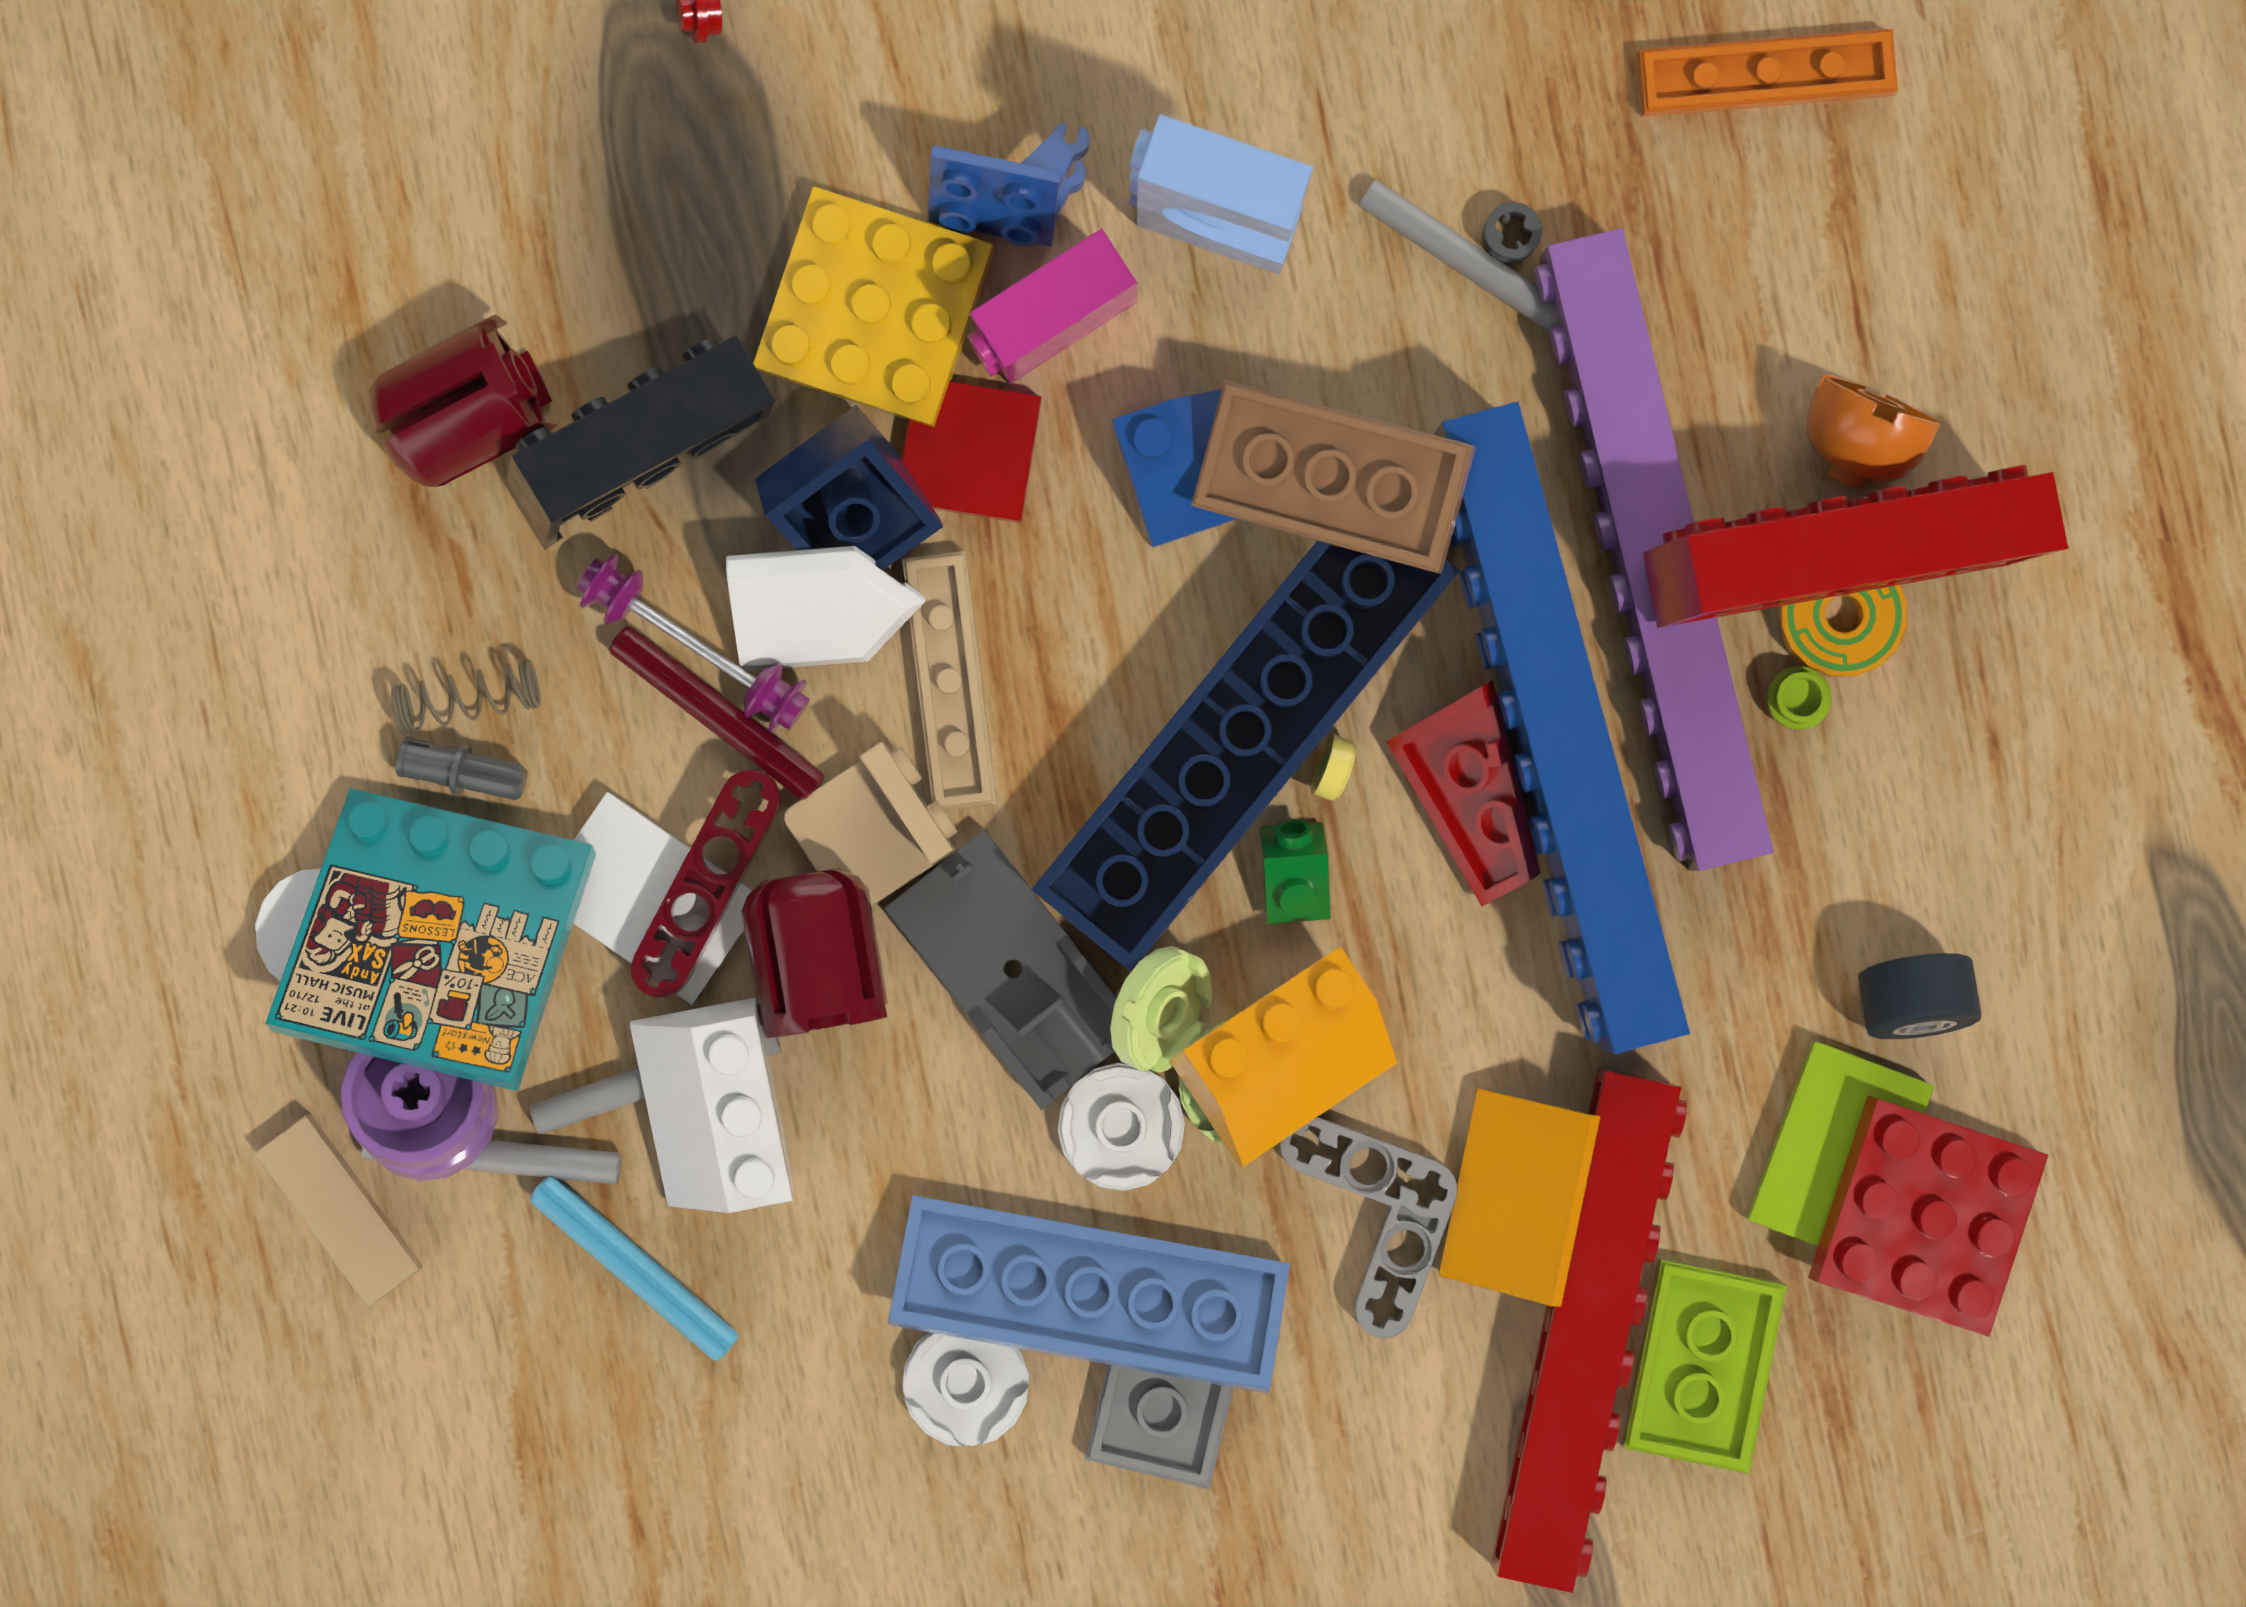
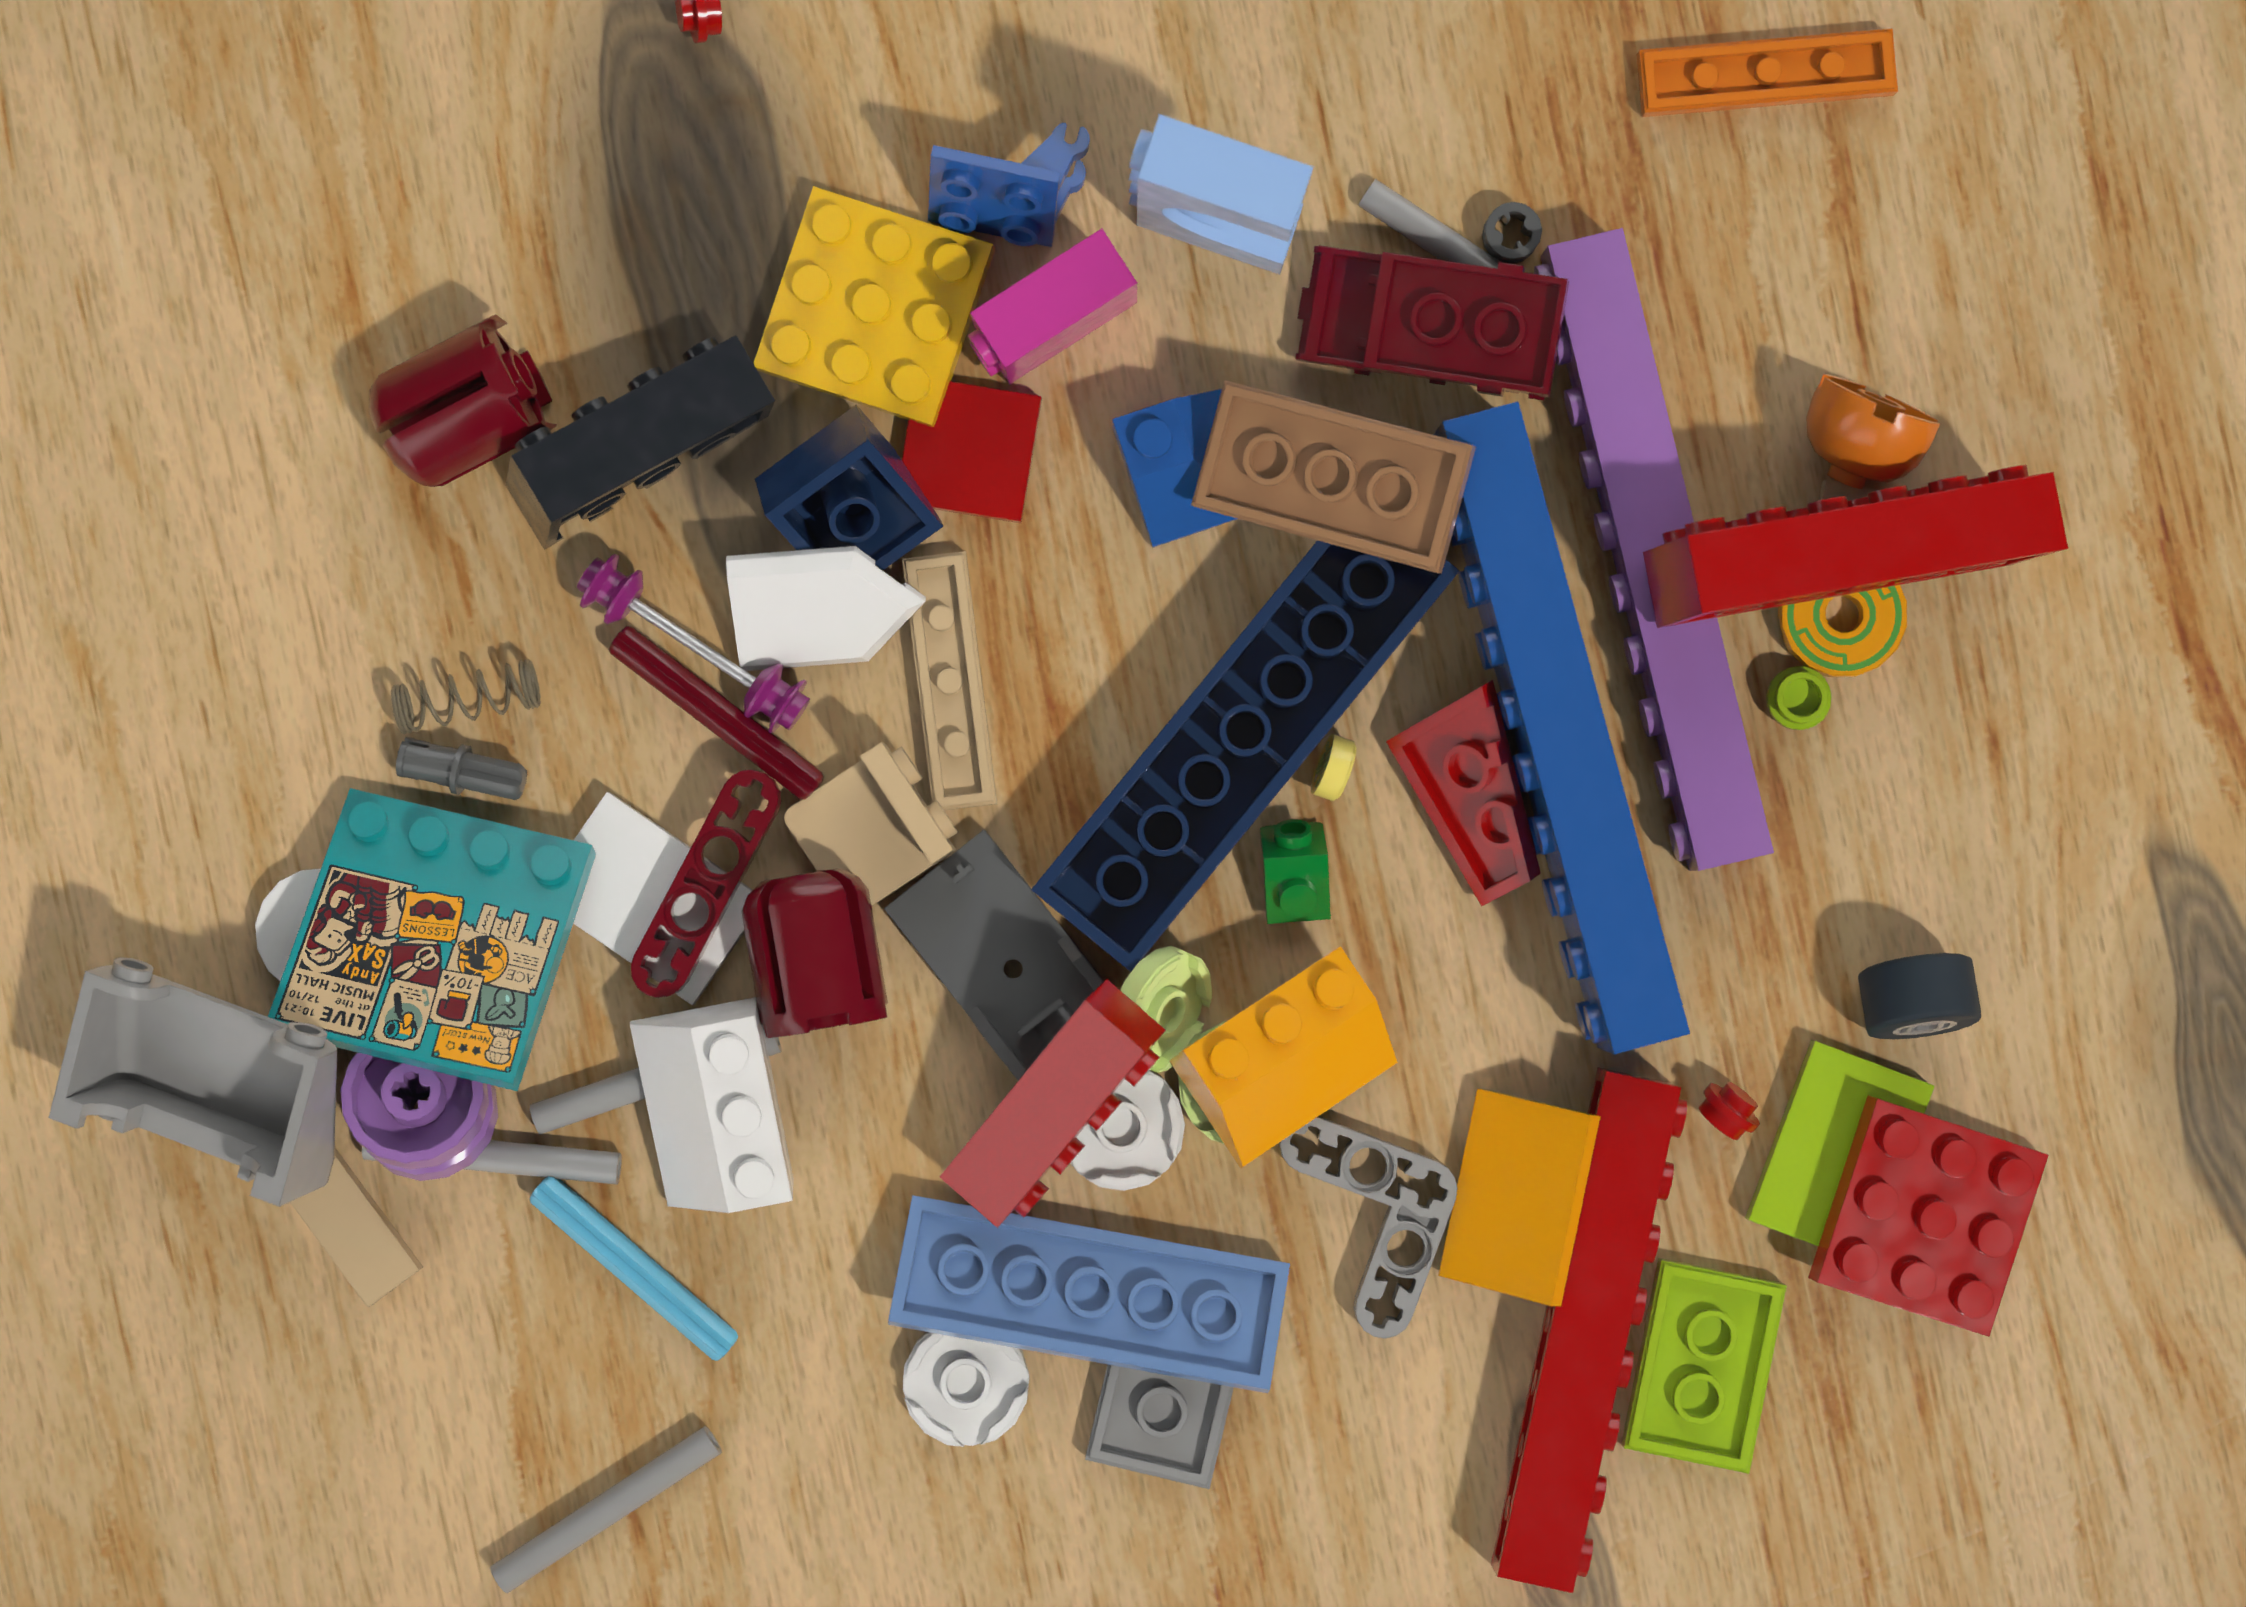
(202, 1077): none -> light grey windscreen
(605, 1509): none -> light grey piece
(1053, 1102): none -> brick
(1433, 320): none -> dark red piece
(1729, 1110): none -> red plate

